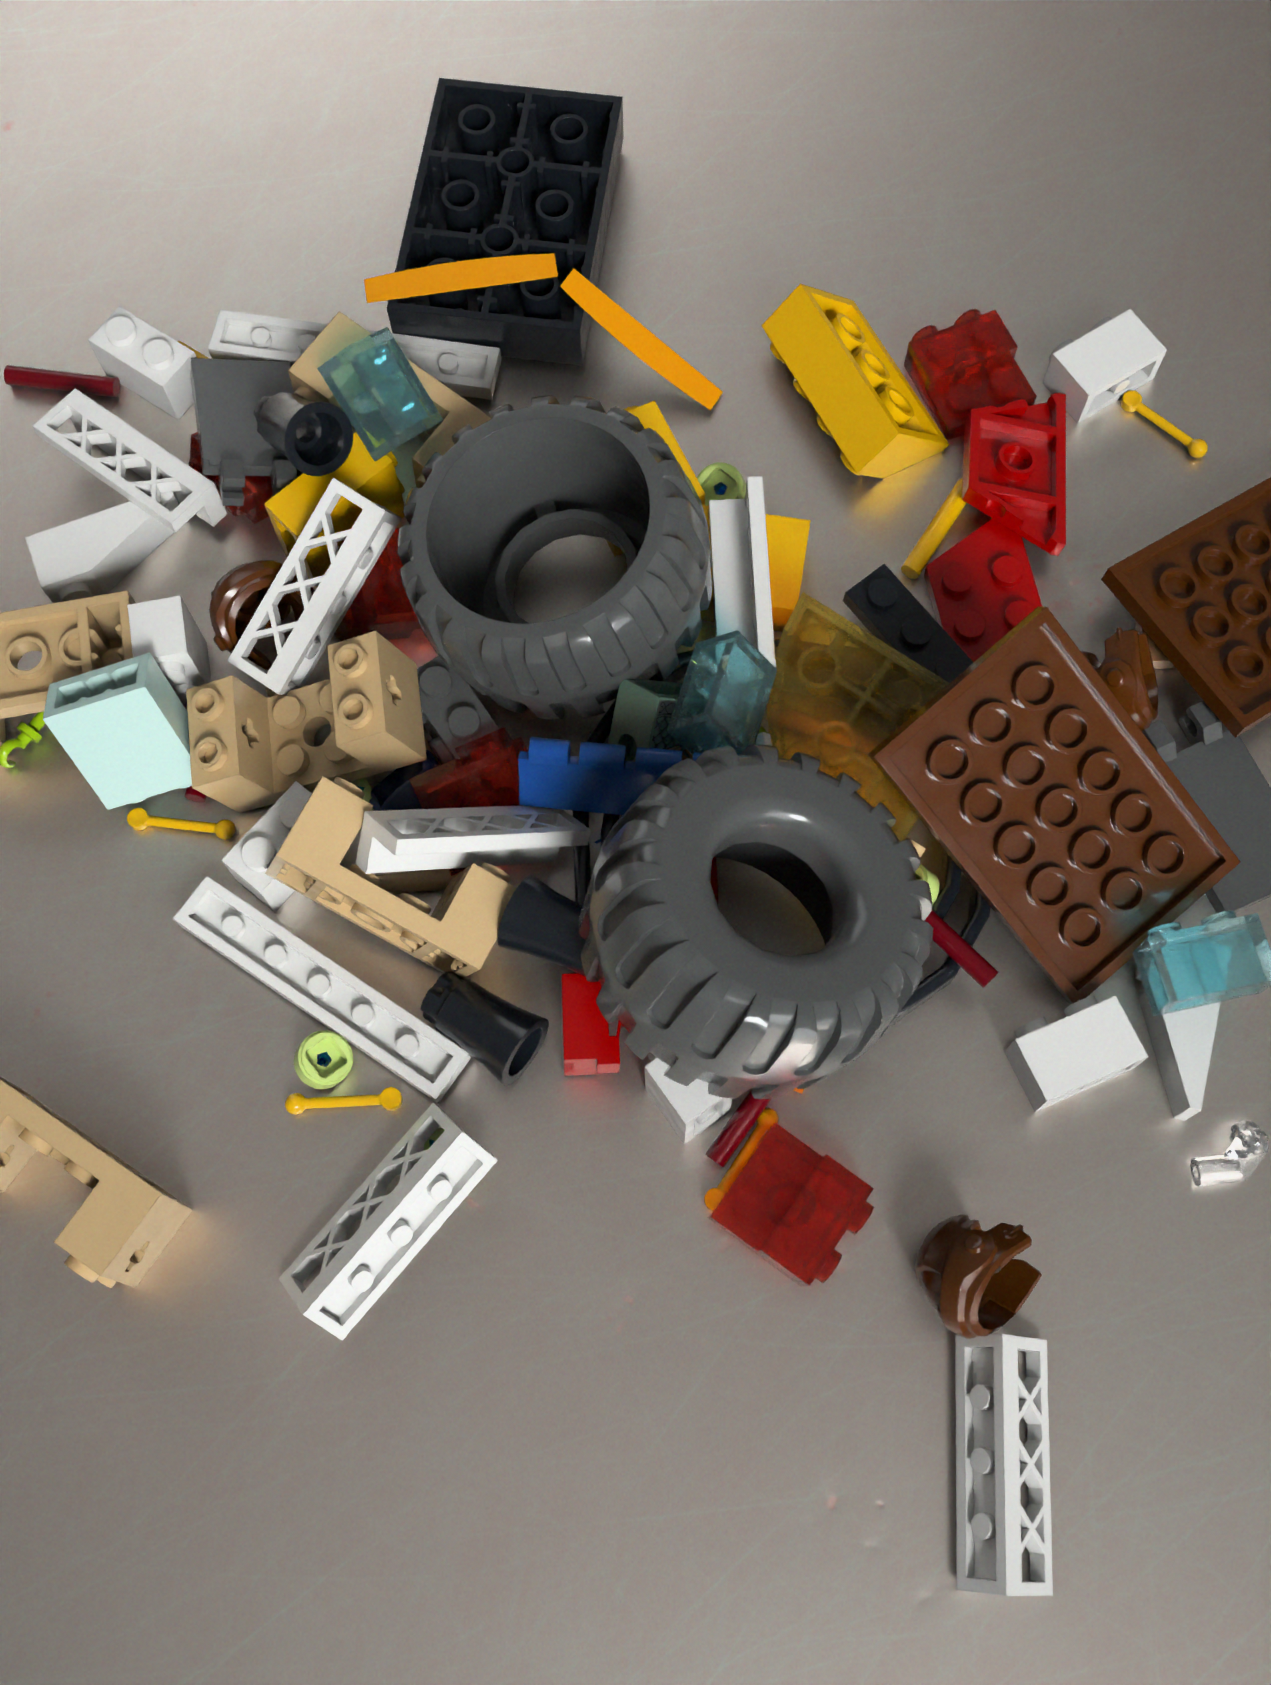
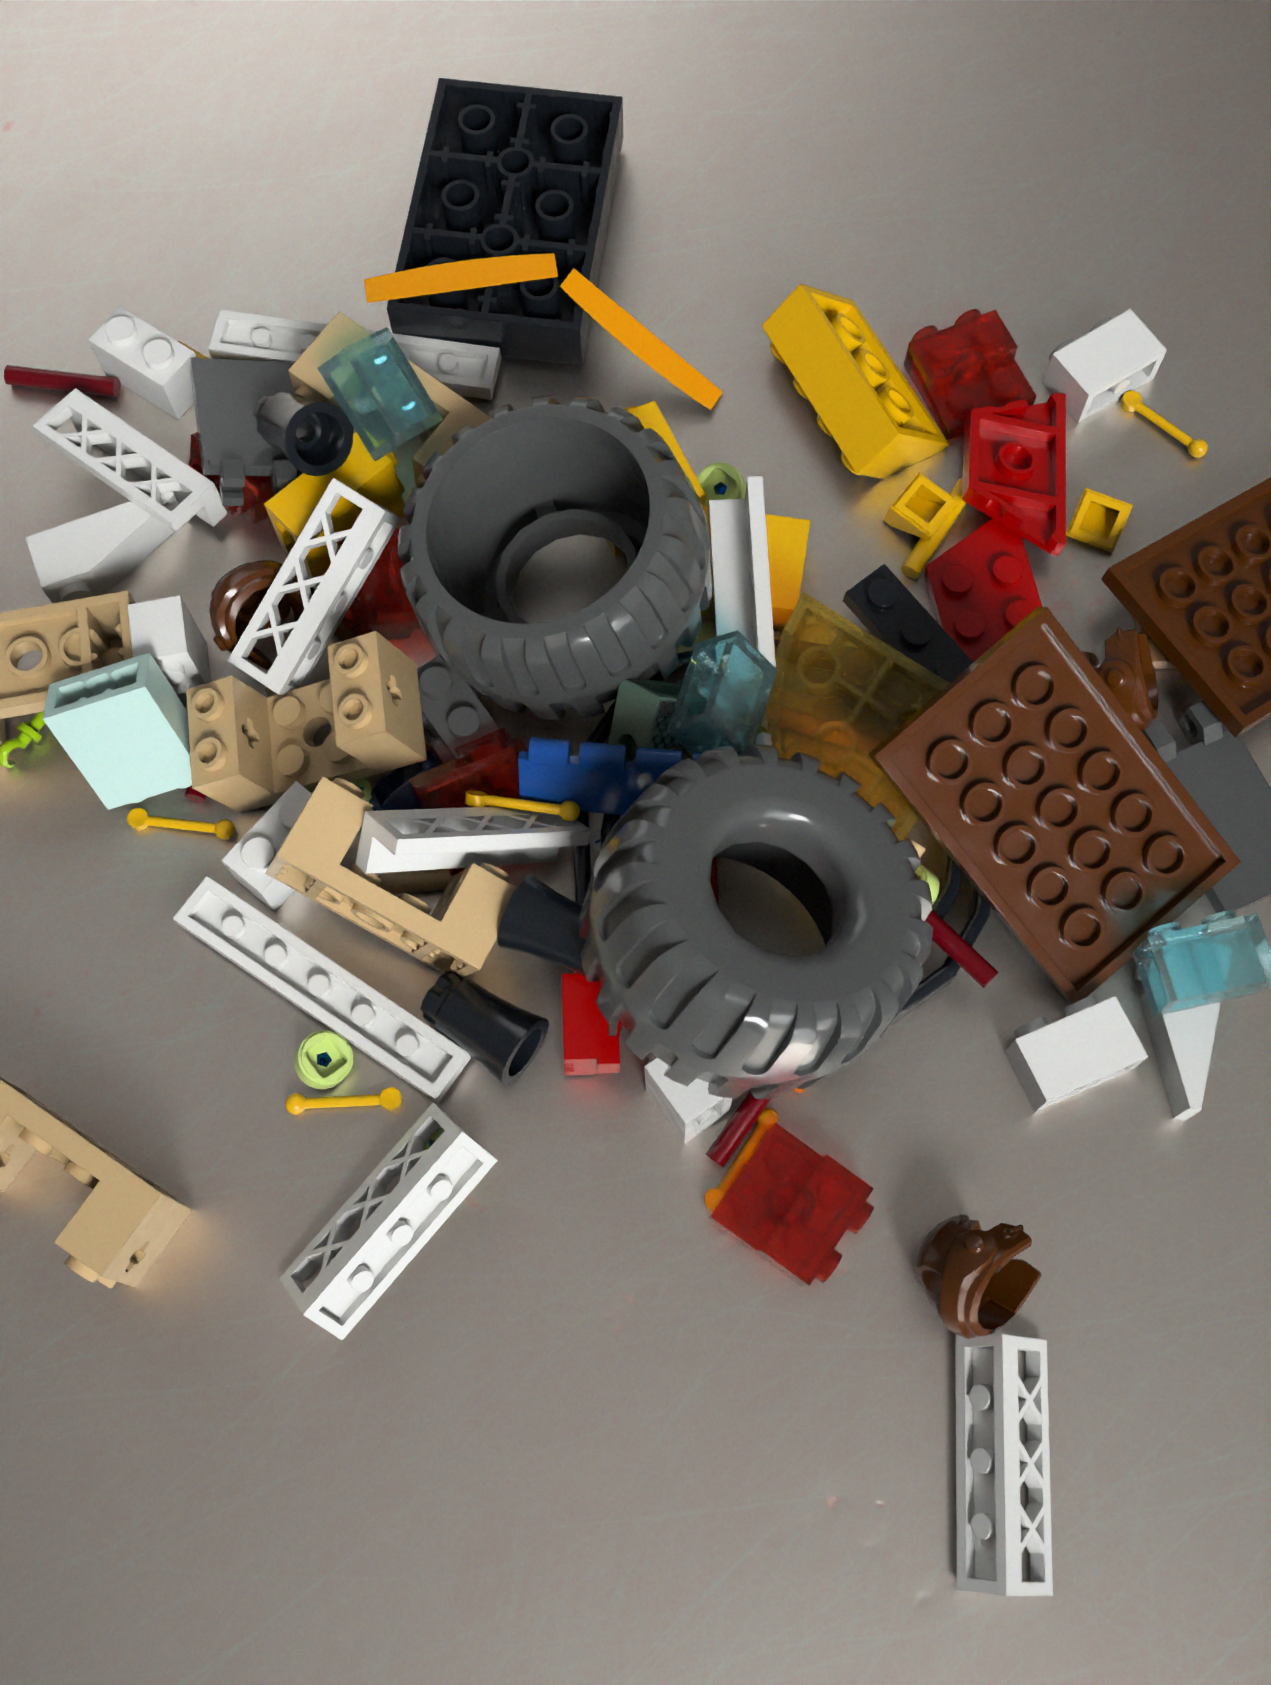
(568, 810): none -> yellow hinge
(920, 508): none -> yellow slope
(1099, 520): none -> yellow slope
(1238, 1162): clear arm -> none

